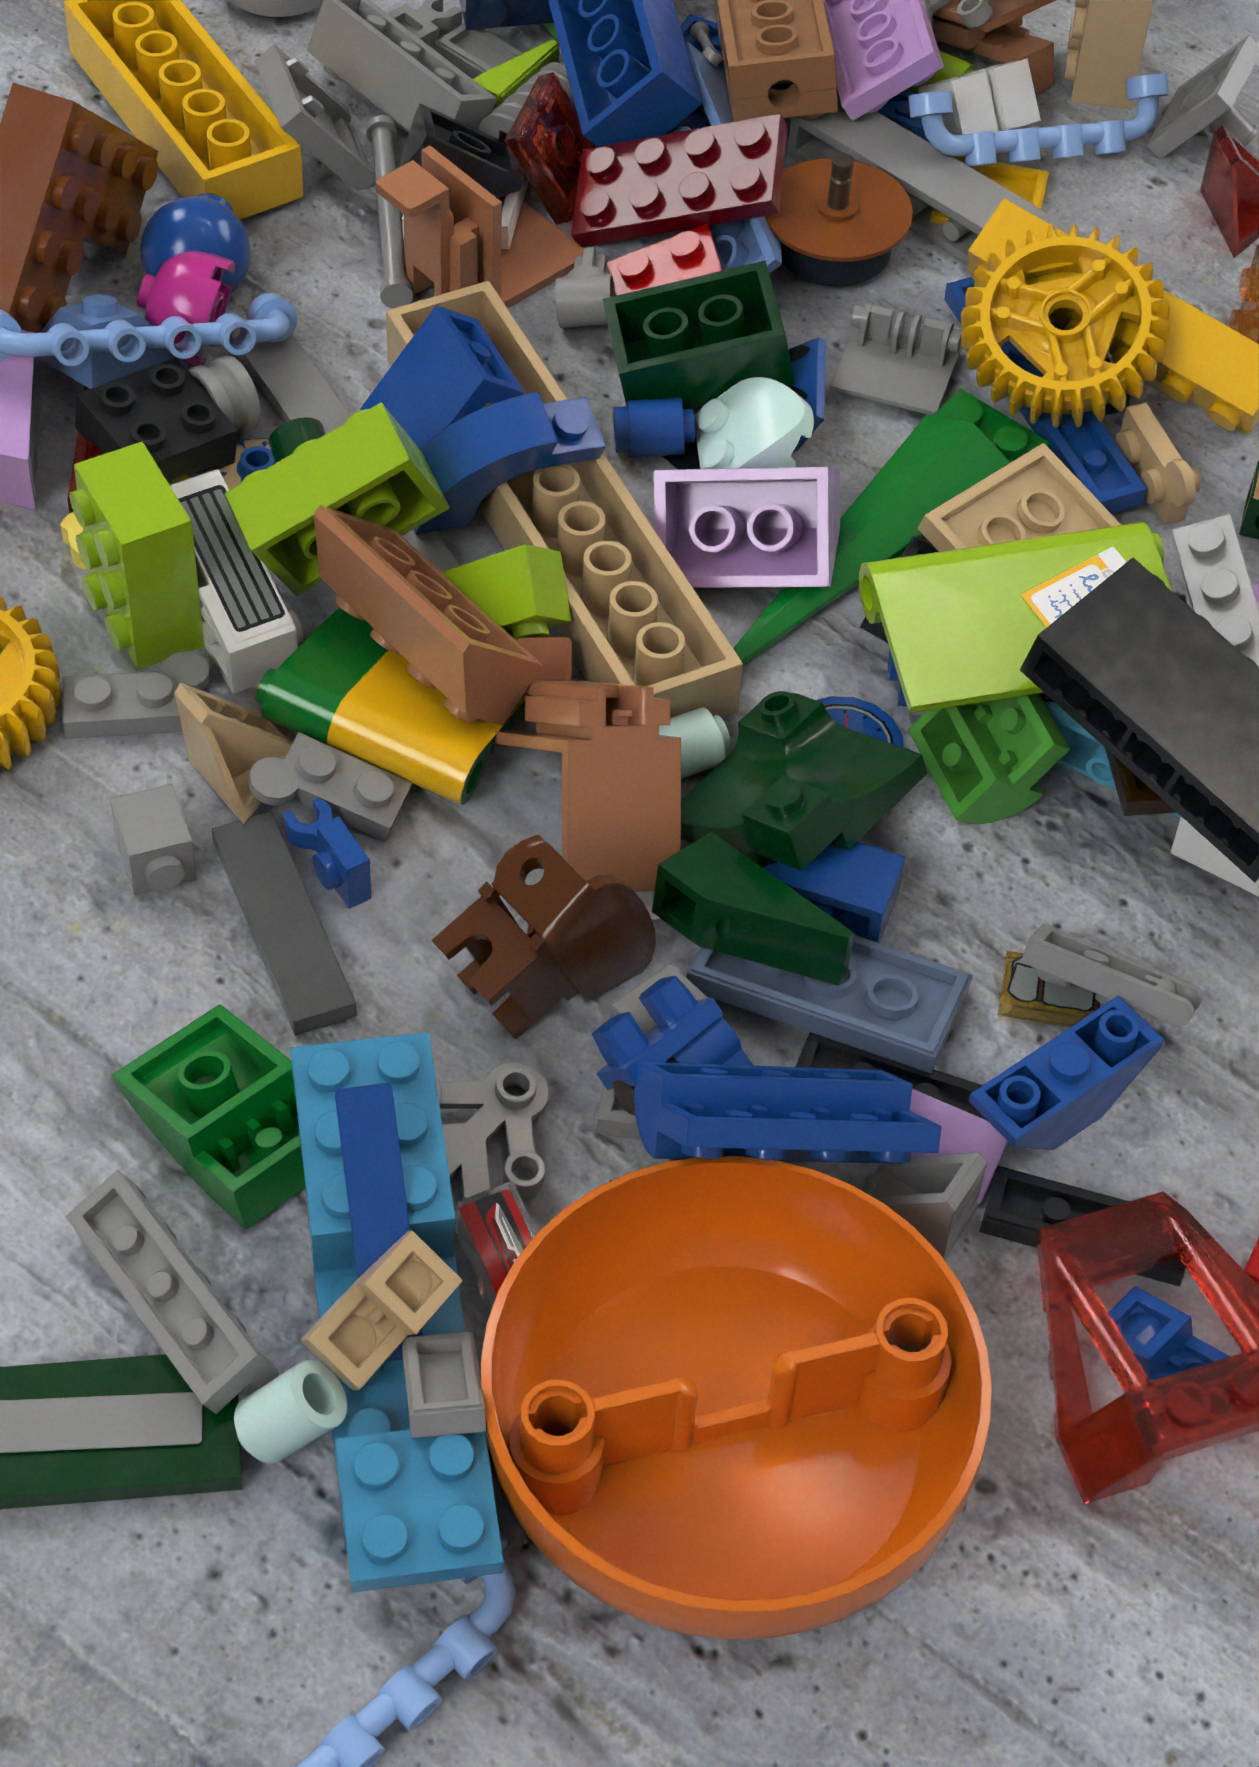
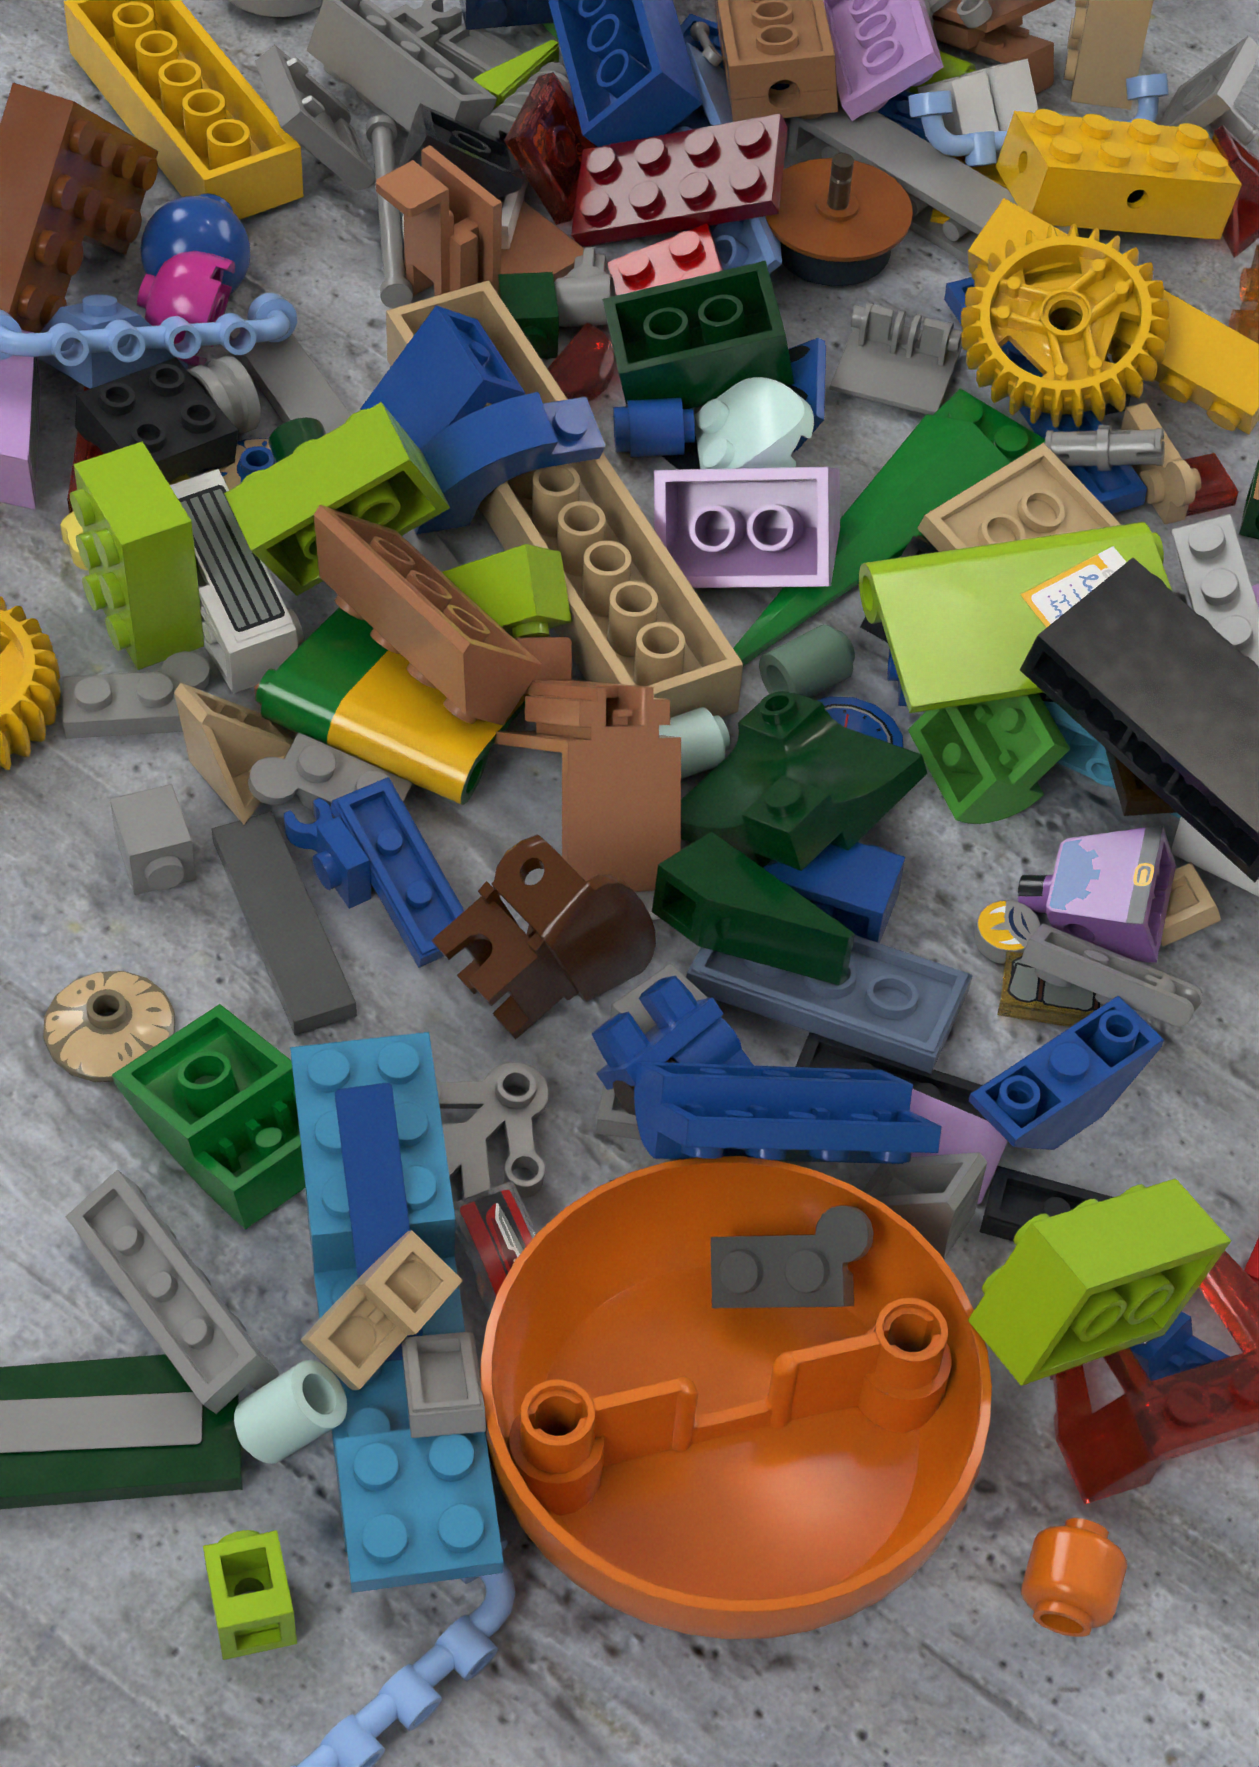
(101, 1045): none -> tan dish
(254, 1619): none -> lime brick
(400, 866): none -> blue tile
(534, 307): none -> dark green brick
(584, 364): none -> clear red tile
(792, 1267): none -> dark grey hinge
(809, 662): none -> sand green brick
(1003, 928): none -> tile
(1074, 1577): none -> orange head
(1097, 1279): none -> lime brick
(1108, 447): none -> light grey pin
(1108, 890): none -> medium lavender torso
(1118, 174): none -> yellow brick
(1189, 906): none -> tan plate
(1216, 488): none -> clear red tile

